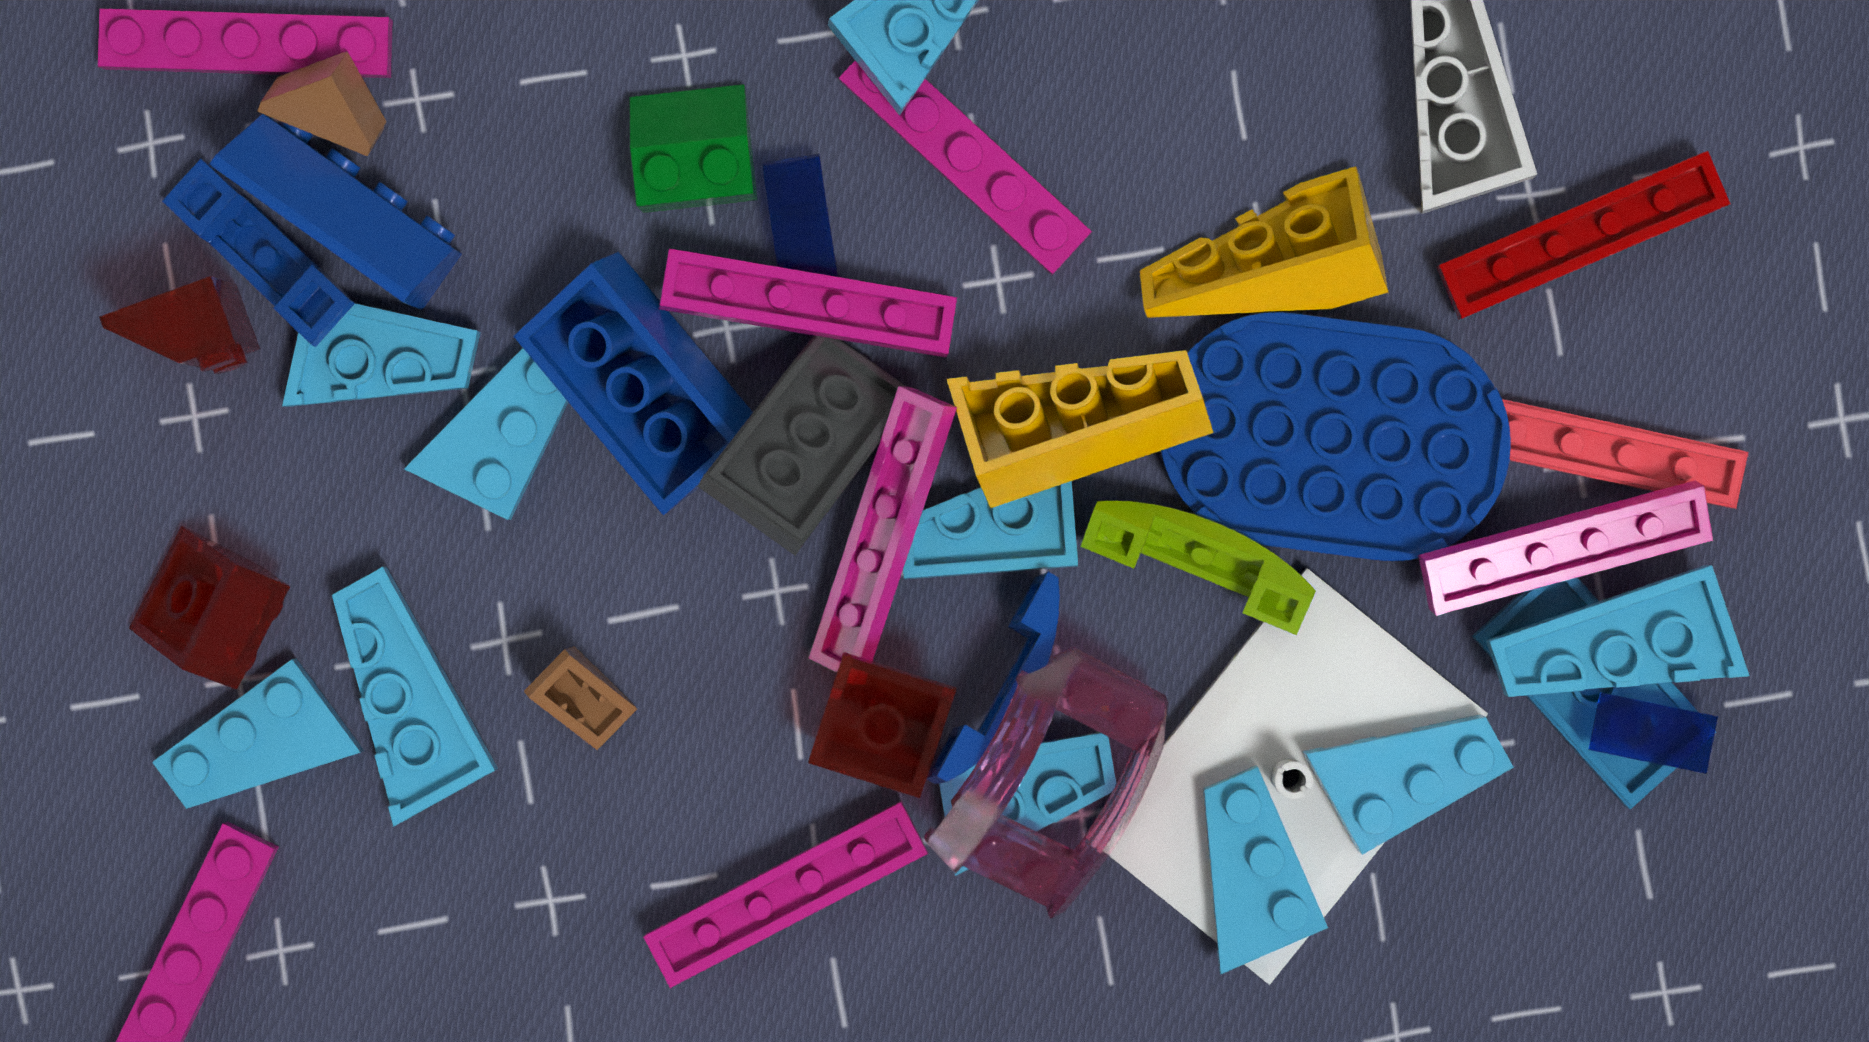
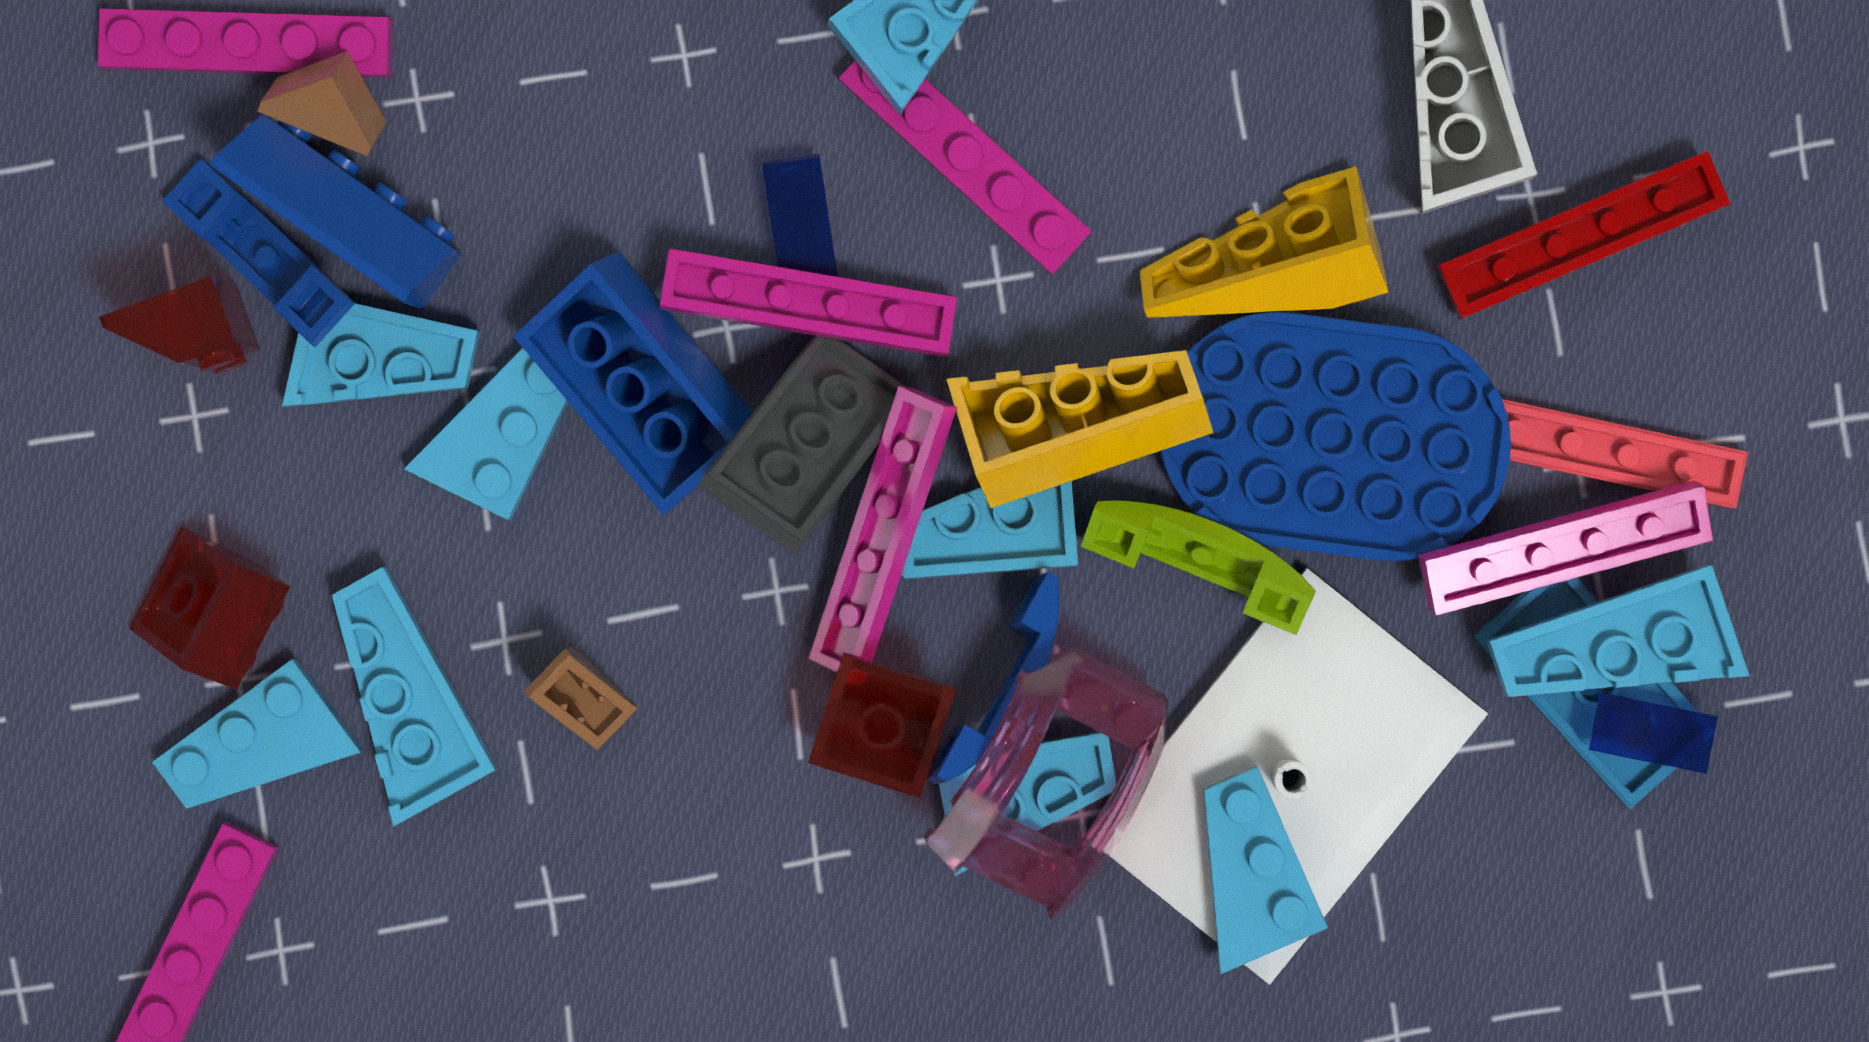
(691, 149): green slope -> none
(785, 894): dark pink plate -> none
(1406, 776): medium azure wing -> none

